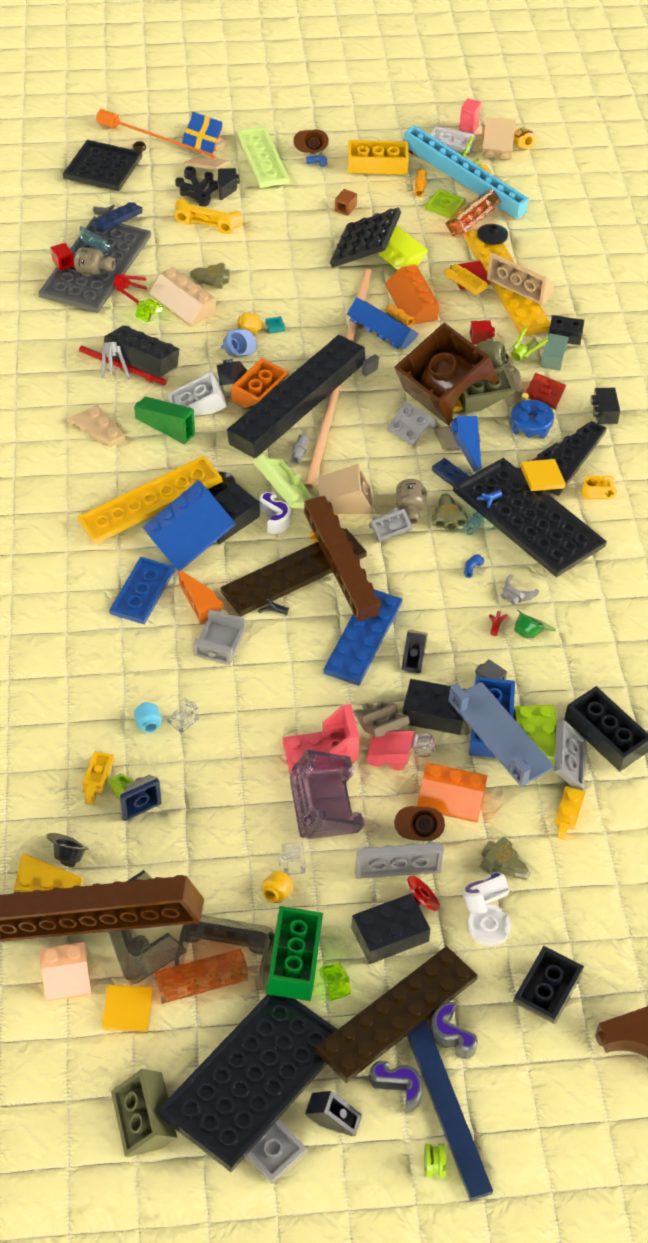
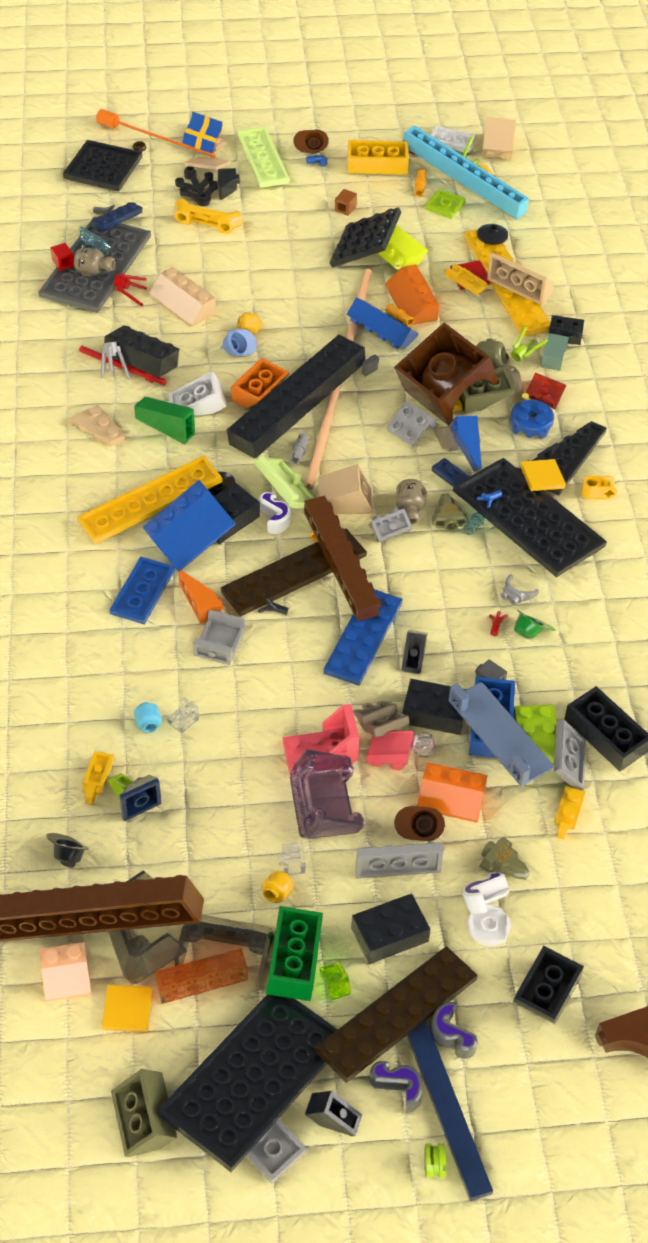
(39, 875): yellow wing -> none
(146, 308): clear neon green bracket -> none
(213, 275): olive rock -> none
(230, 371): black slope -> none
(274, 325): teal tile -> none
(423, 894): red dish -> none
(470, 116): coral brick -> none
(470, 563): blue arm -> none
(473, 212): clear orange brick -> none
(481, 331): red brick -> none
(524, 138): yellow head -> none
(606, 405): black brick -> none

